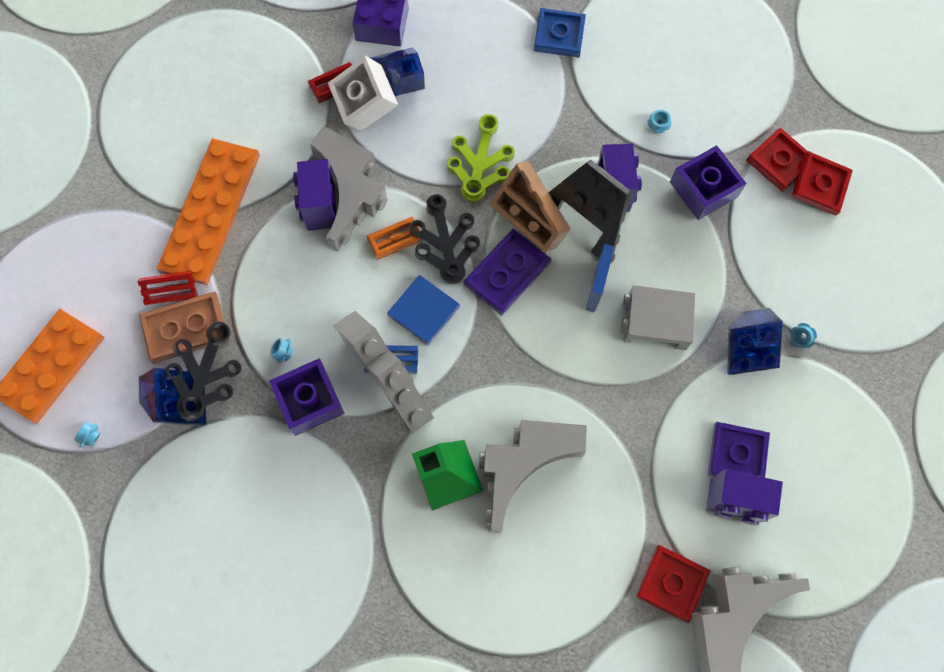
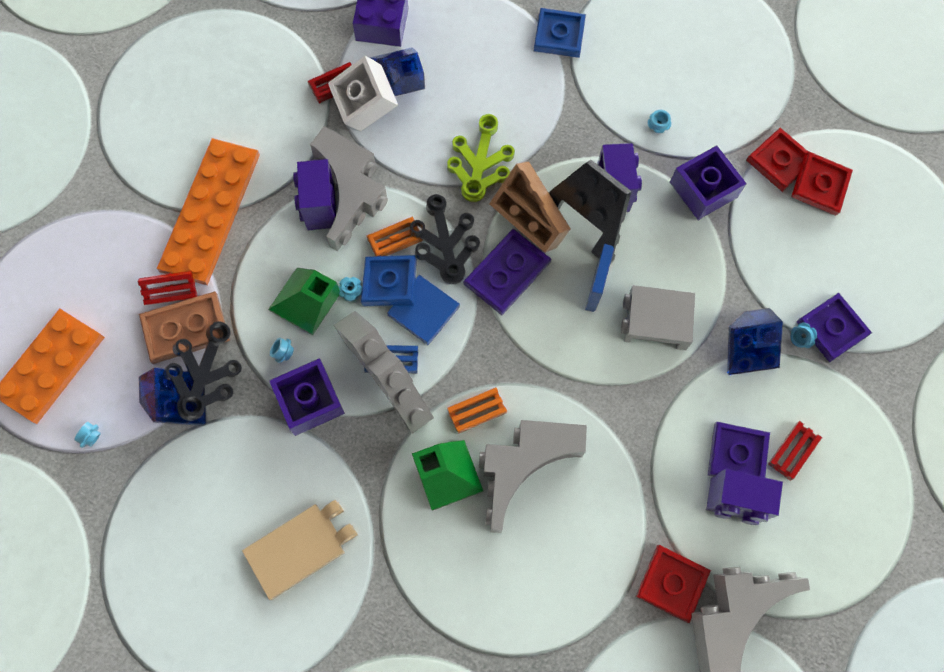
(298, 549): none -> tan tile
(306, 299): none -> green slope
(350, 295): none -> medium azure plate
(389, 280): none -> blue tile
(472, 401): none -> orange tile
(807, 433): none -> red tile
(836, 327): none -> dark purple tile

